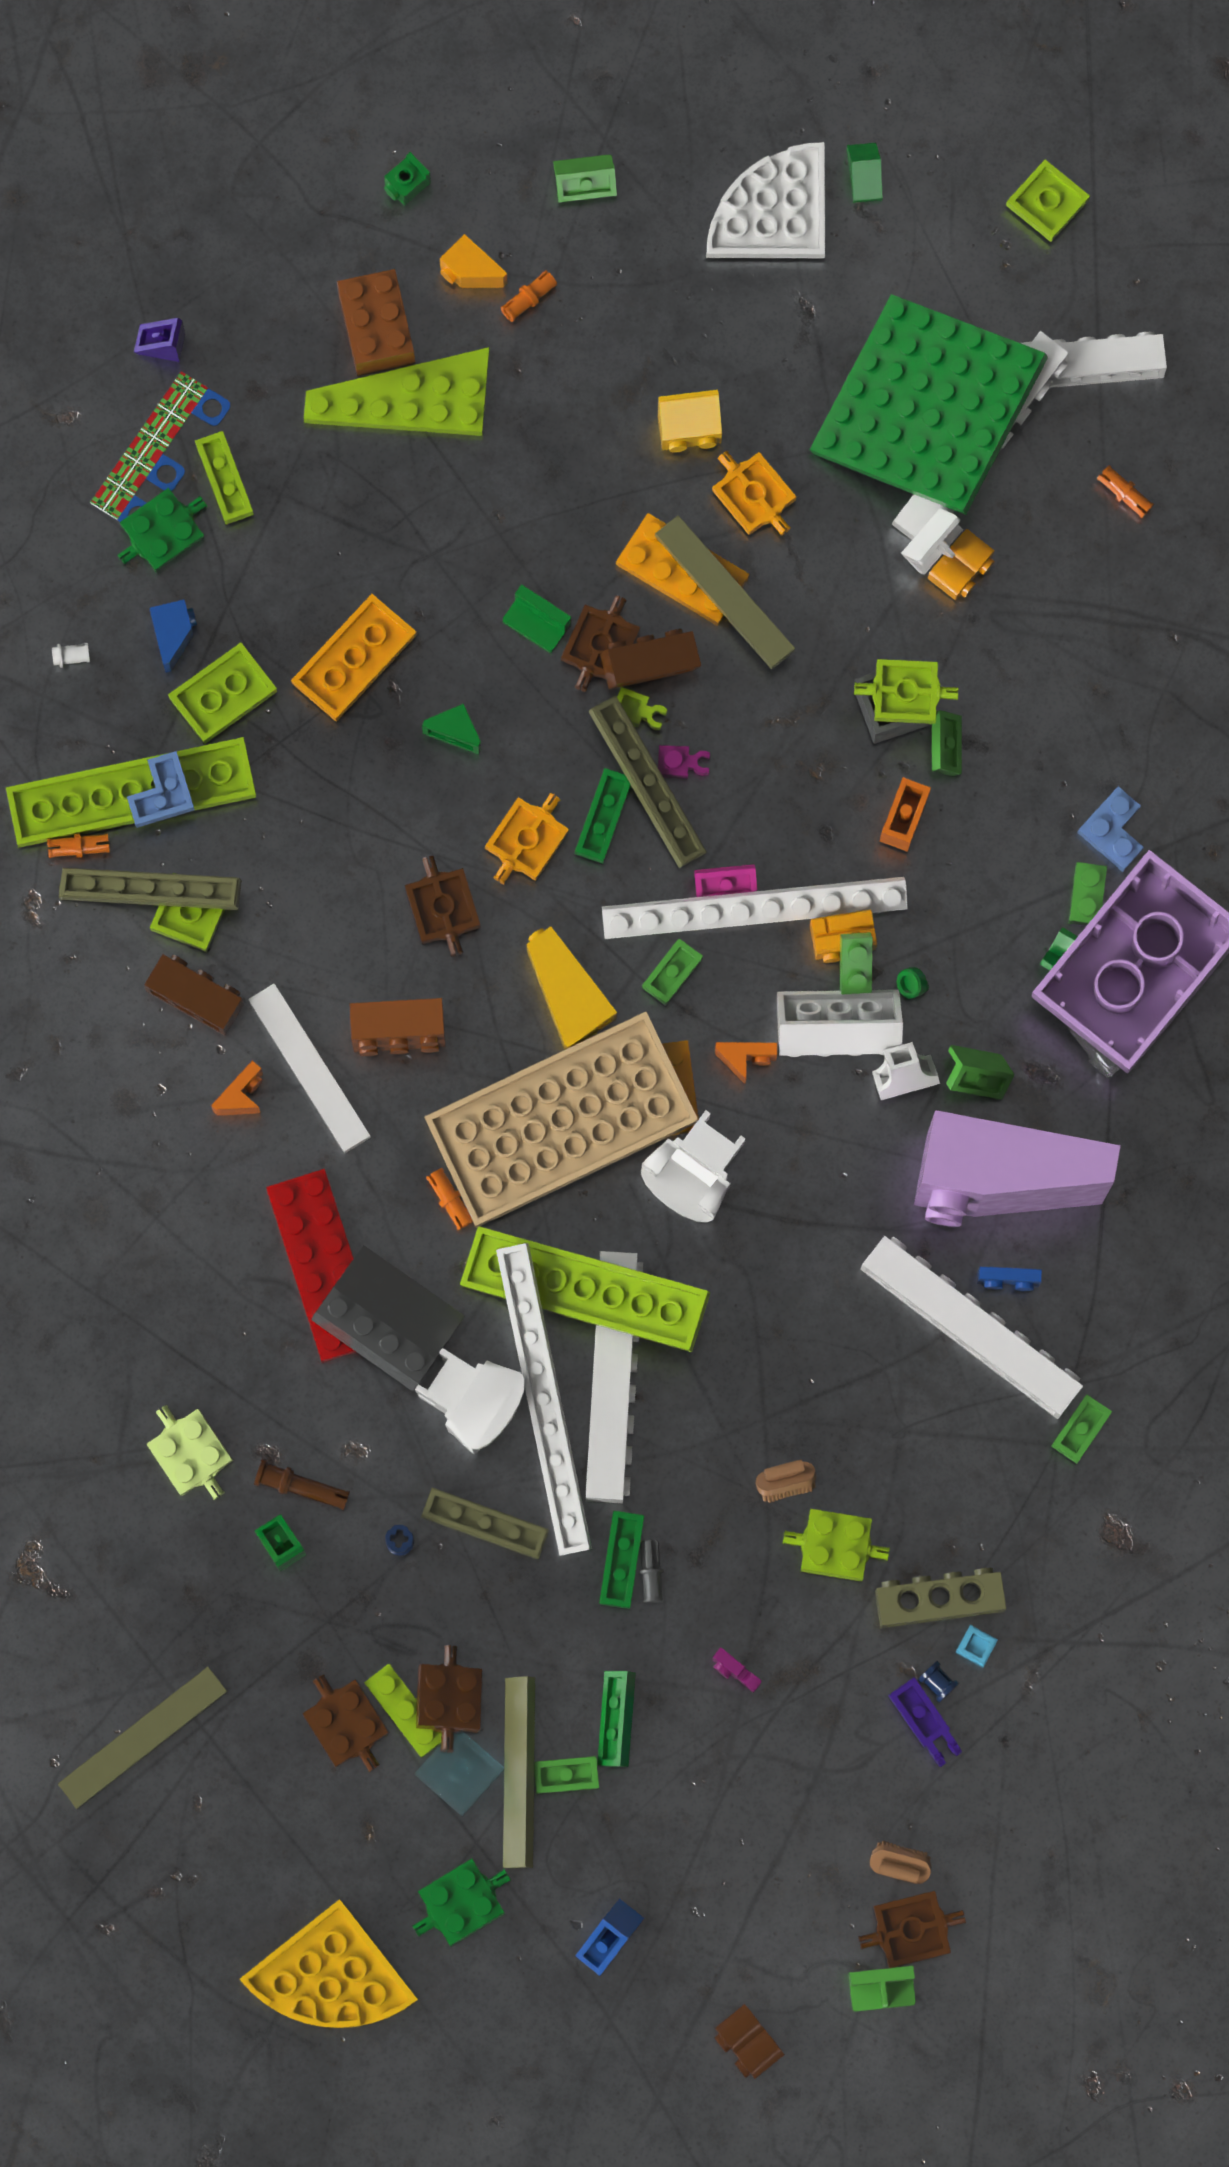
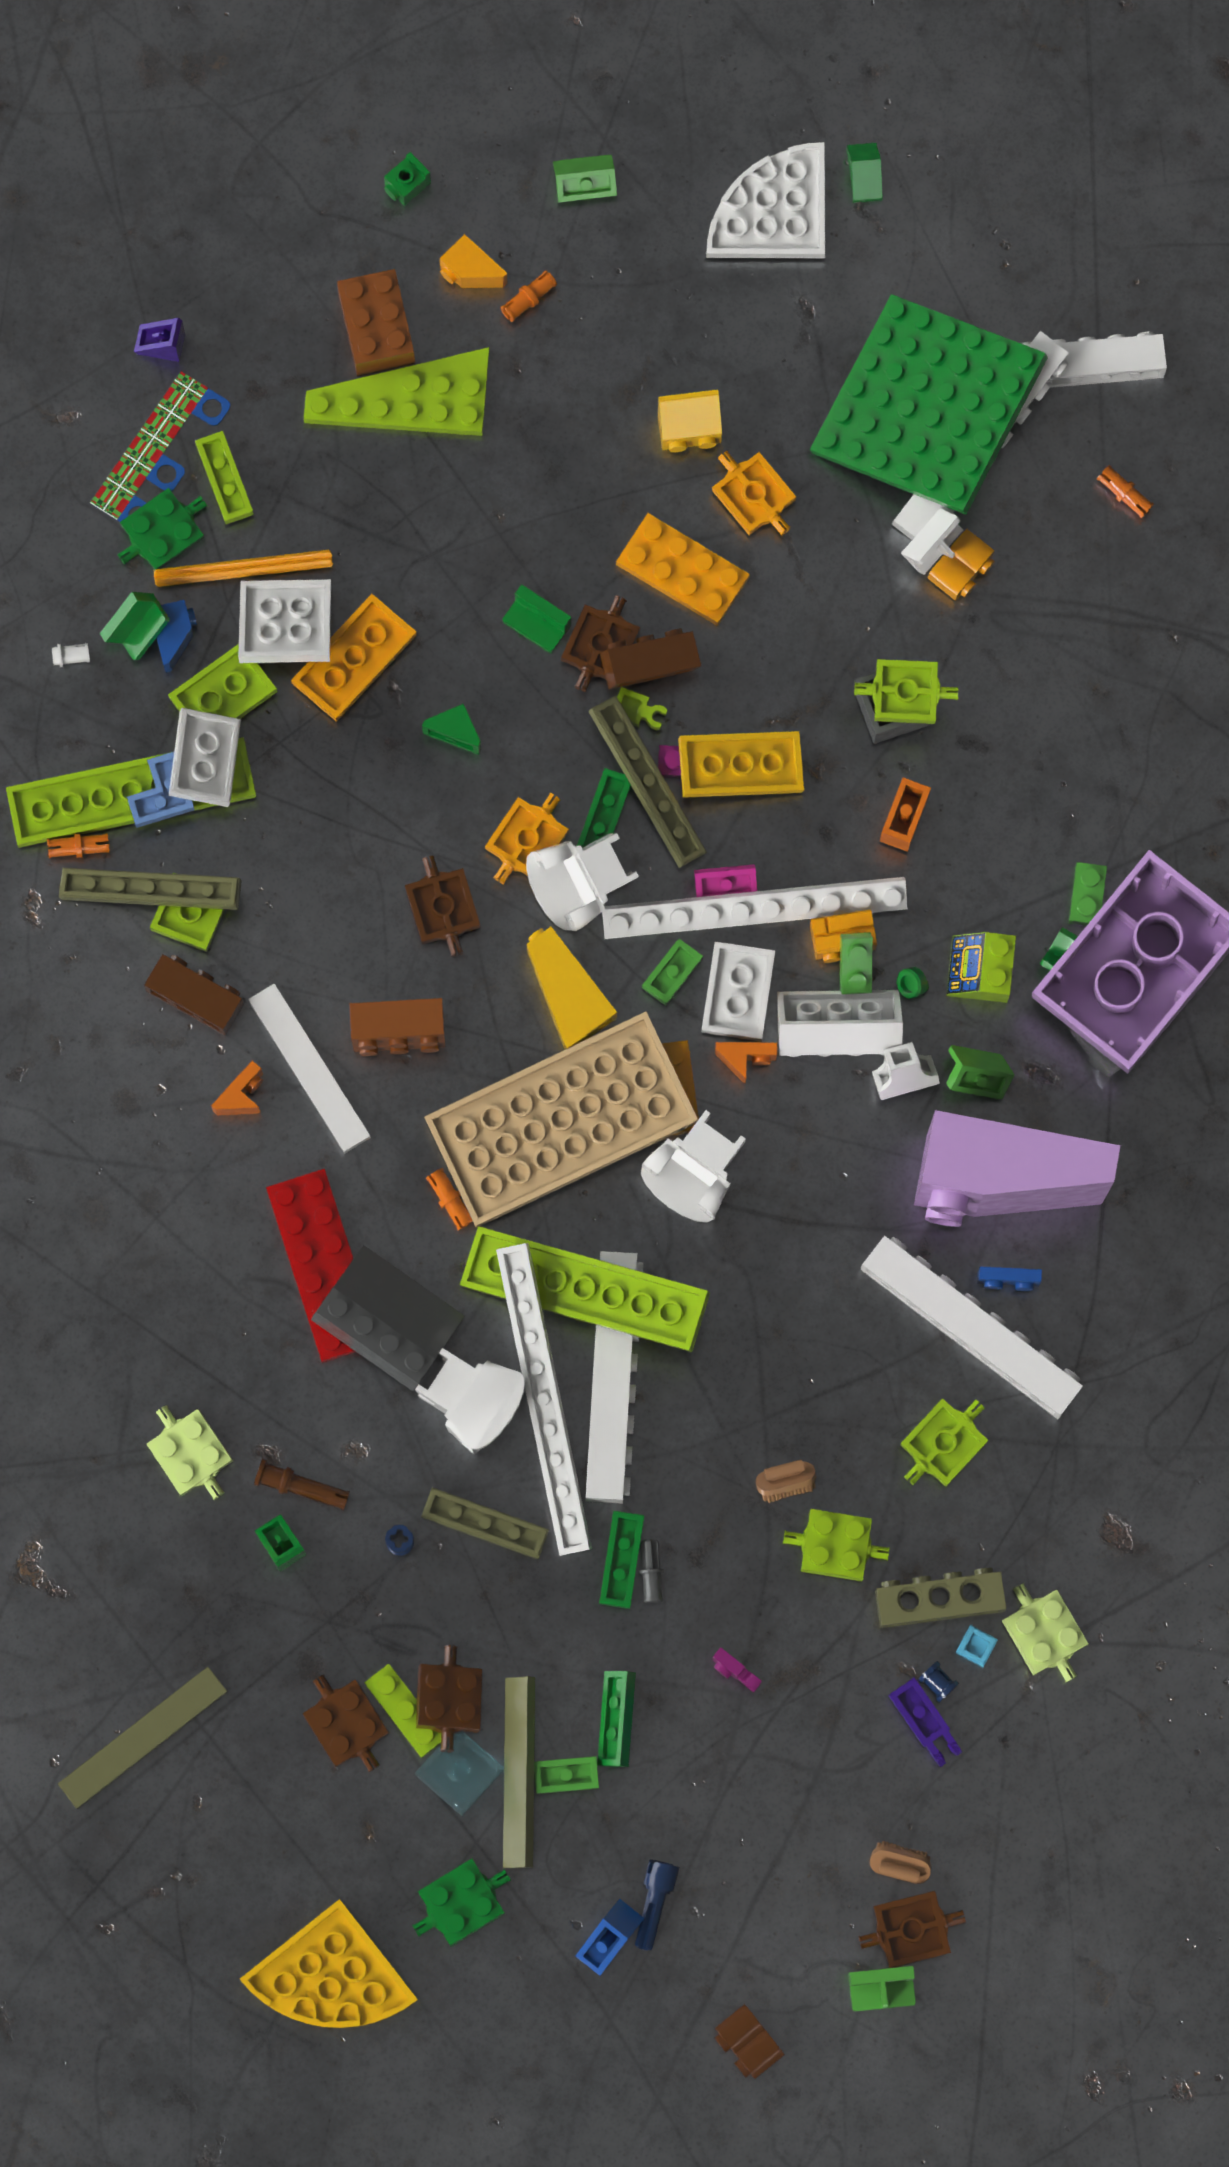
(136, 623): none -> green panel
(204, 757): none -> white tile
(243, 568): none -> light orange axle
(285, 621): none -> white plate
(575, 880): none -> white piece
(659, 1881): none -> dark blue piece
(725, 592): olive tile -> none
(738, 991): none -> white plate
(741, 764): none -> yellow plate
(944, 1442): none -> lime plate
(947, 744): bright green plate -> none
(981, 966): none -> slope
(1045, 1632): none -> yellowish green plate
(1048, 200): lime plate -> none
(1081, 1428): bright green plate -> none
(1105, 829): medium blue plate -> none

